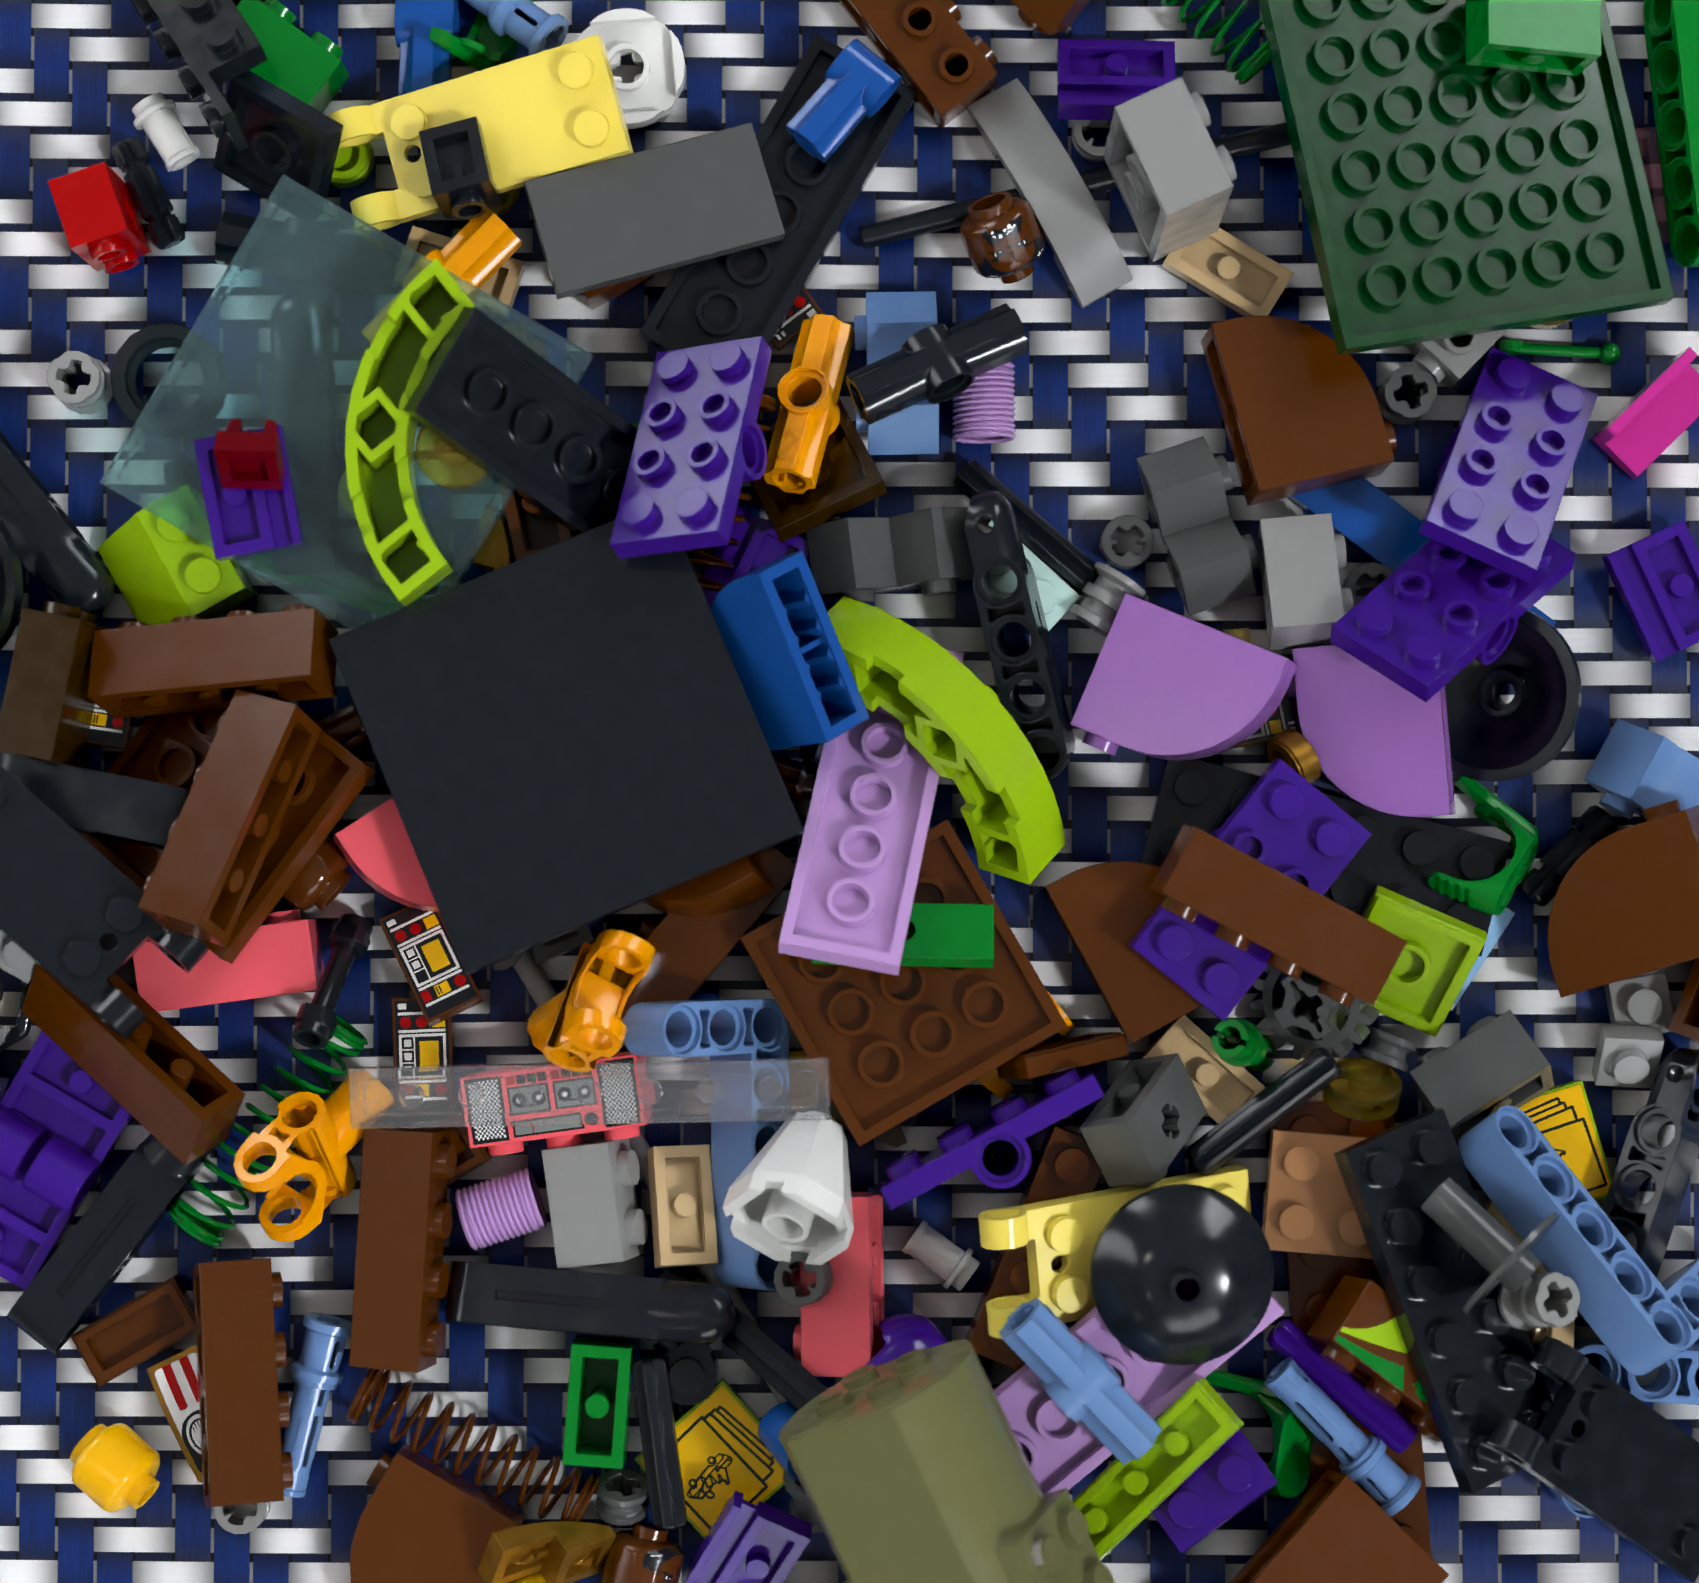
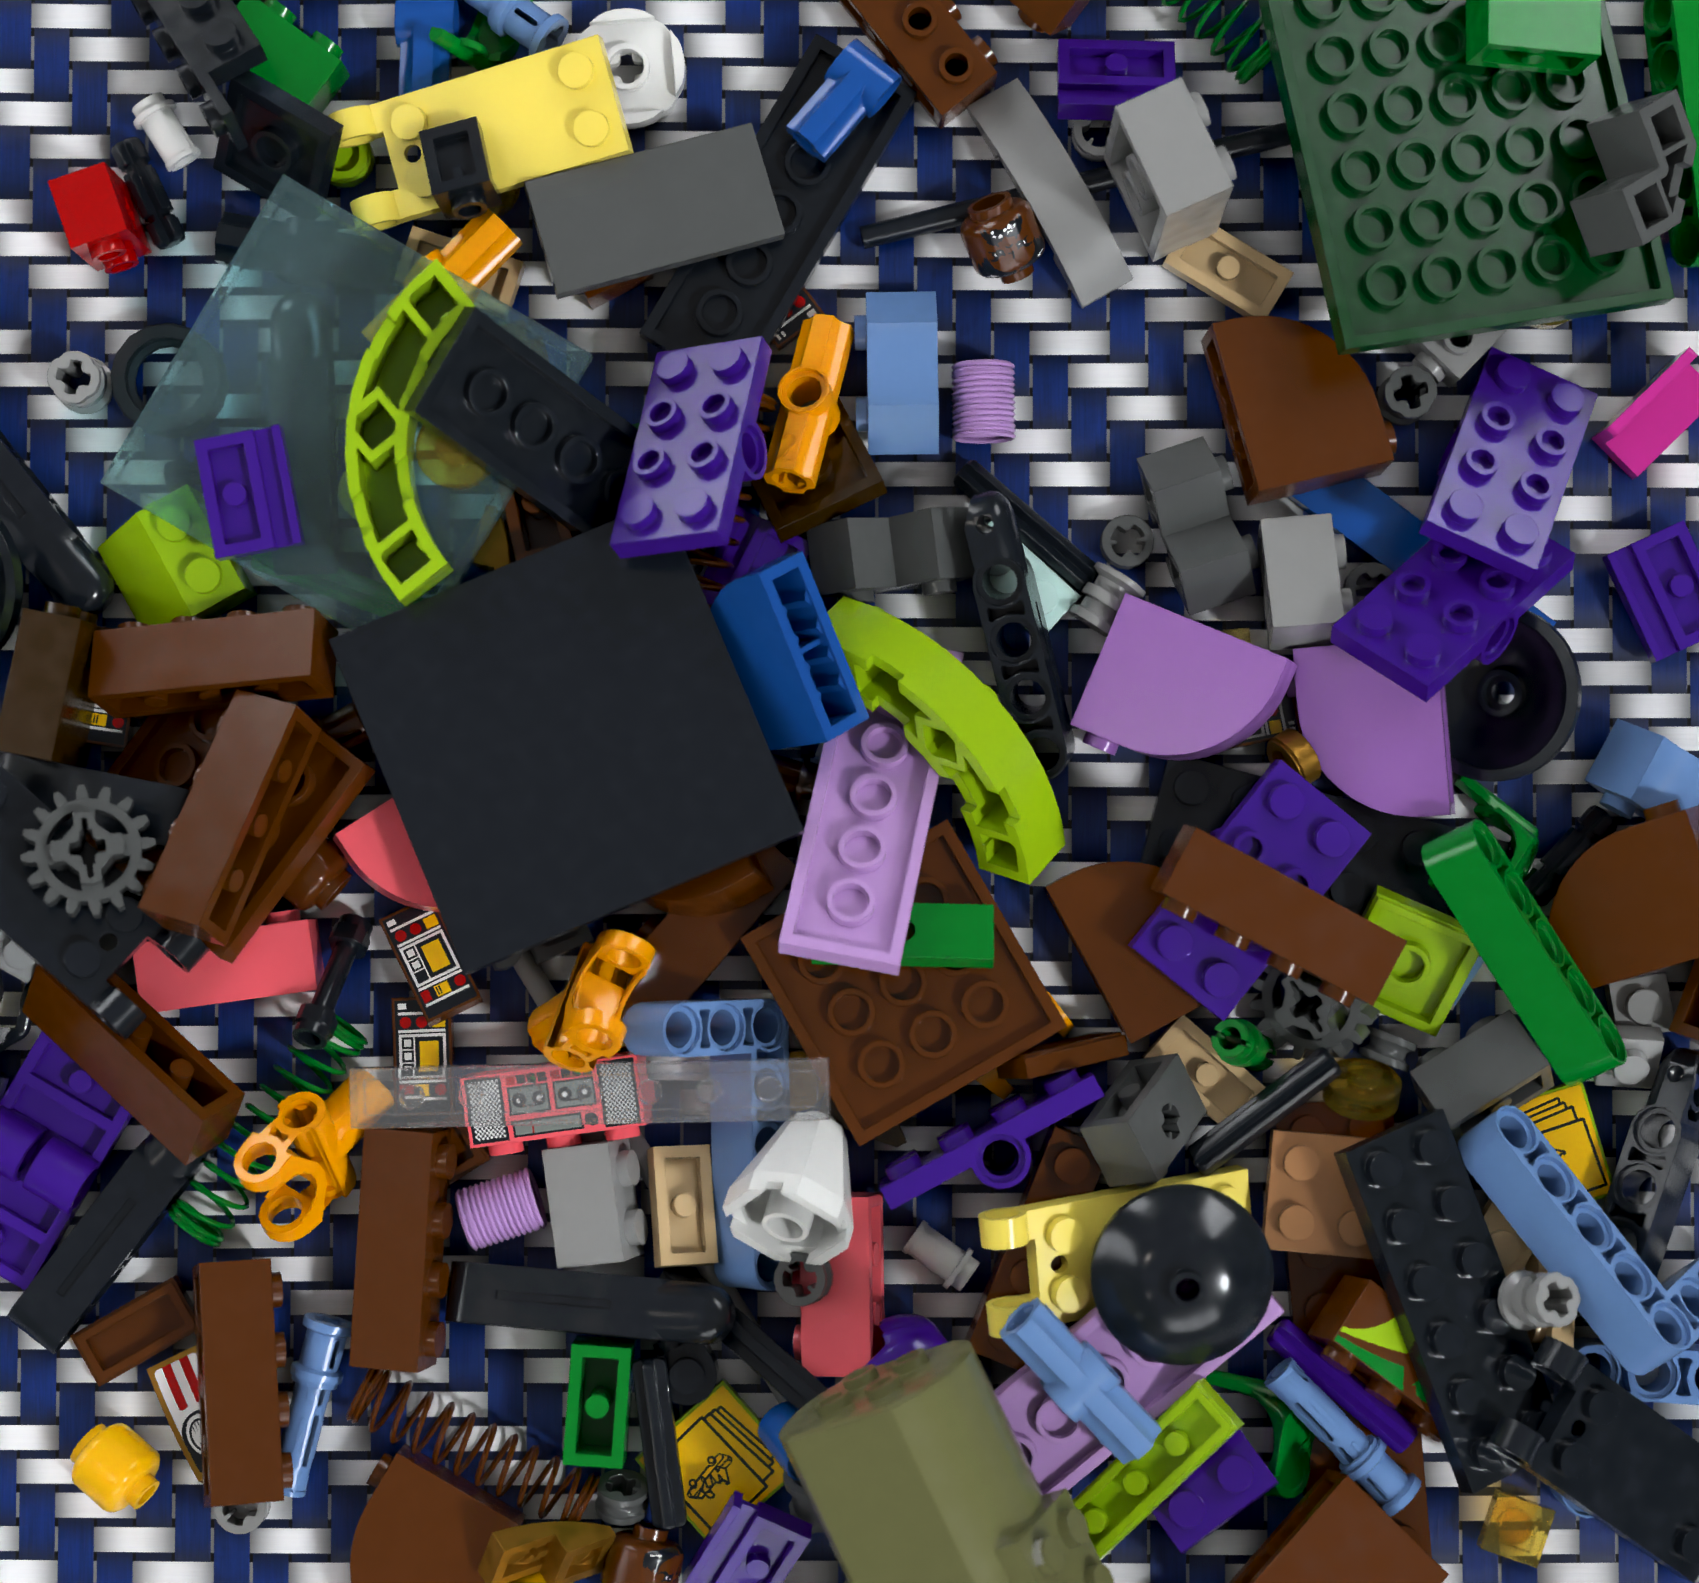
(60, 852): none -> dark grey gear
(250, 458): dark red tile -> none
(937, 363): black piece -> none
(1485, 1239): dark grey piece -> none
(1516, 1528): none -> clear yellow plate
(1523, 953): none -> green beam
(1607, 353): green hinge -> none
(1643, 159): none -> dark grey brick

